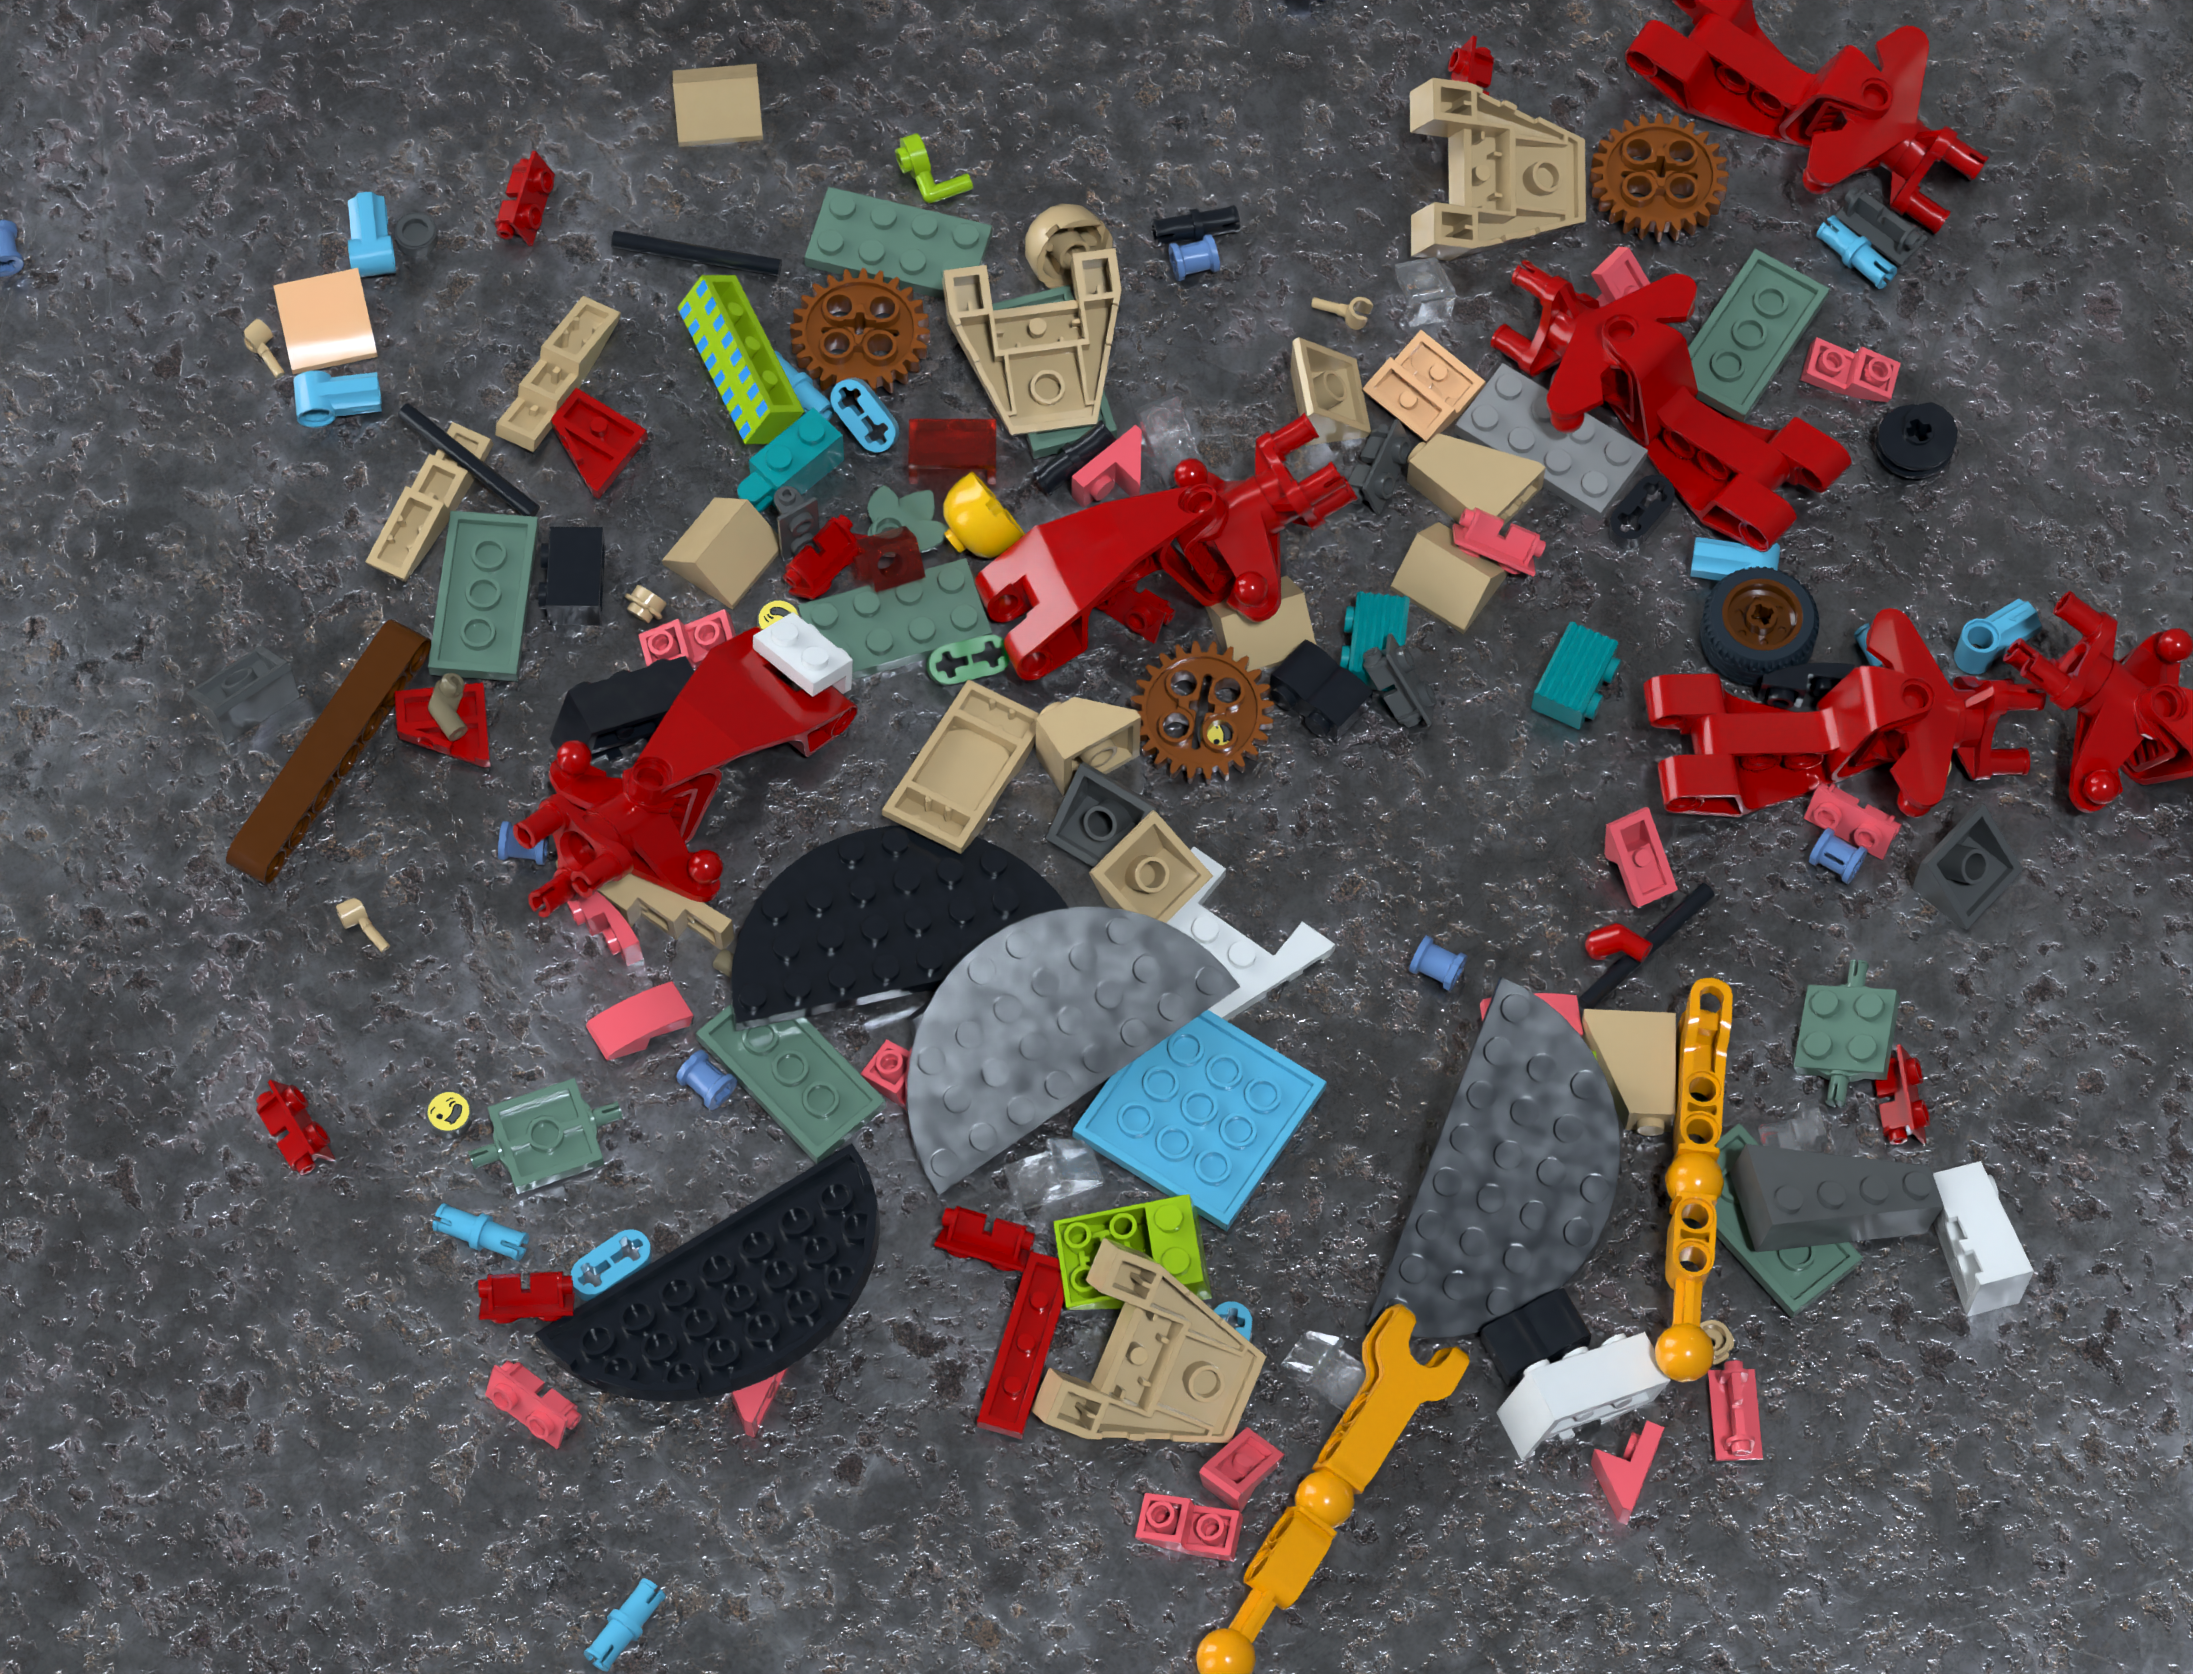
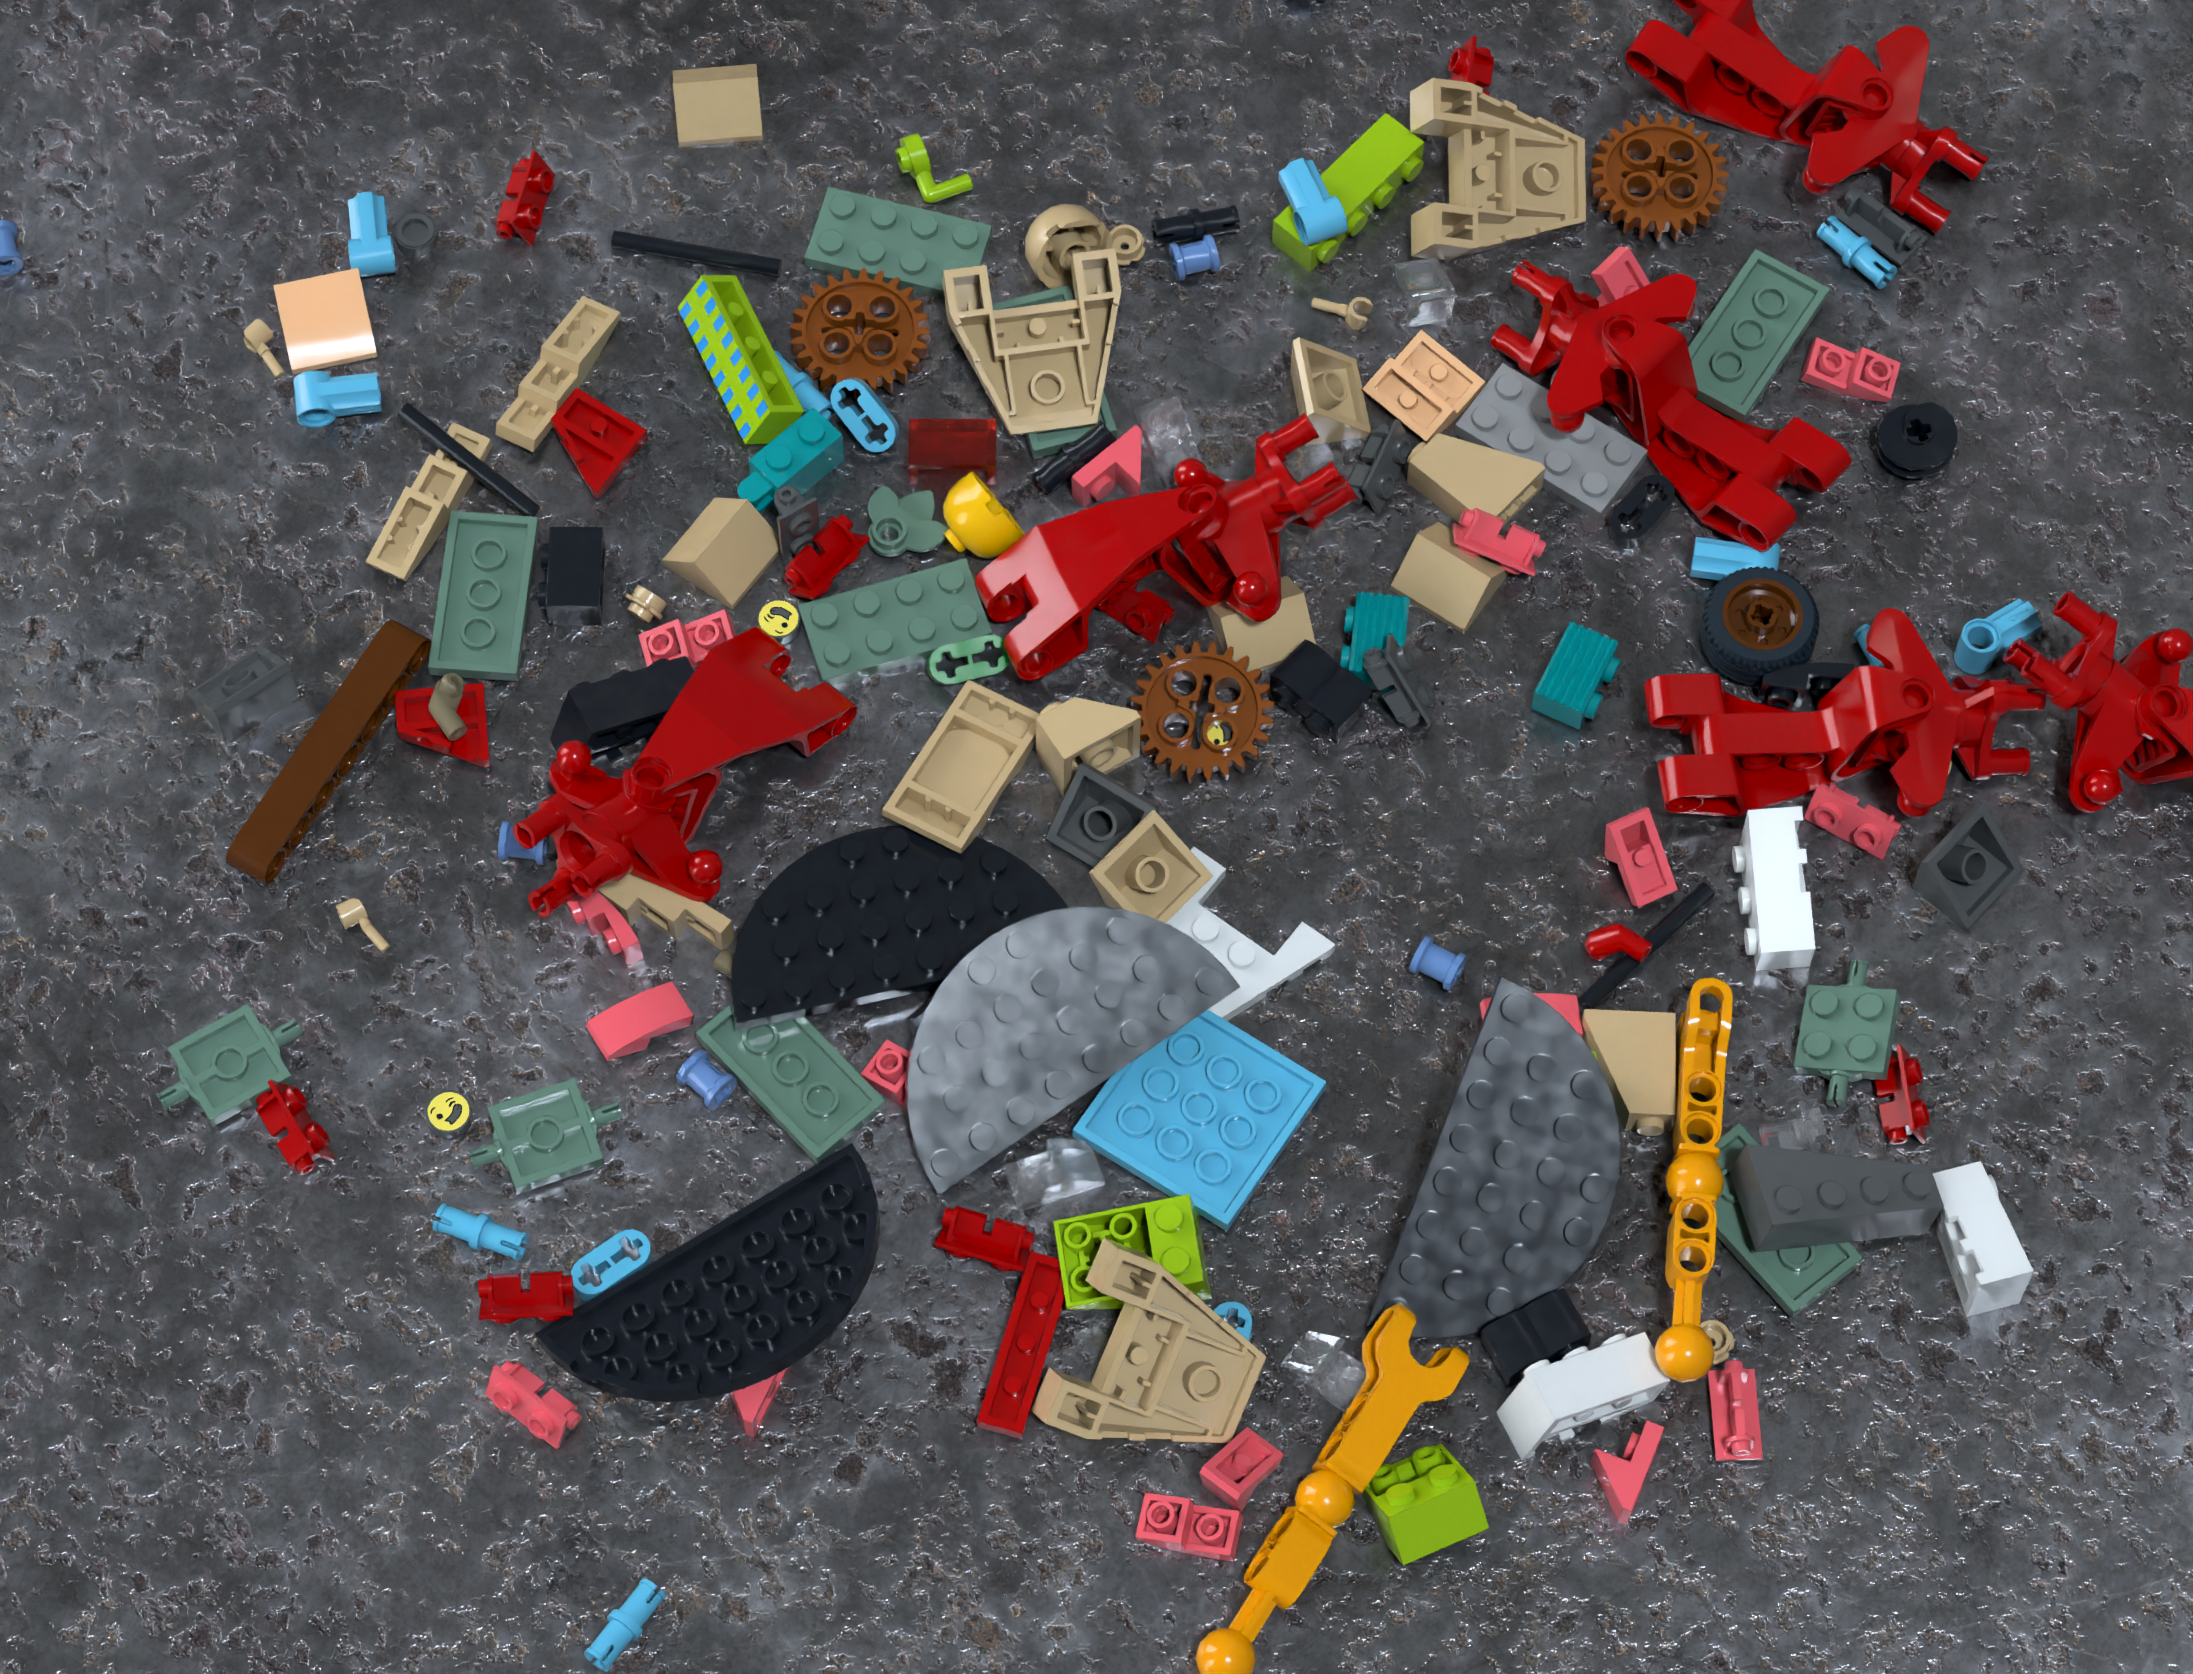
(229, 1064): none -> sand green plate
(804, 655): white bracket -> none
(906, 564): clear red brick -> none
(1131, 237): none -> tan plate
(1314, 211): none -> medium azure piece
(1362, 181): none -> lime brick
(1424, 1503): none -> lime slope
(1774, 889): none -> white wedge
(1838, 855): medium blue bush -> none

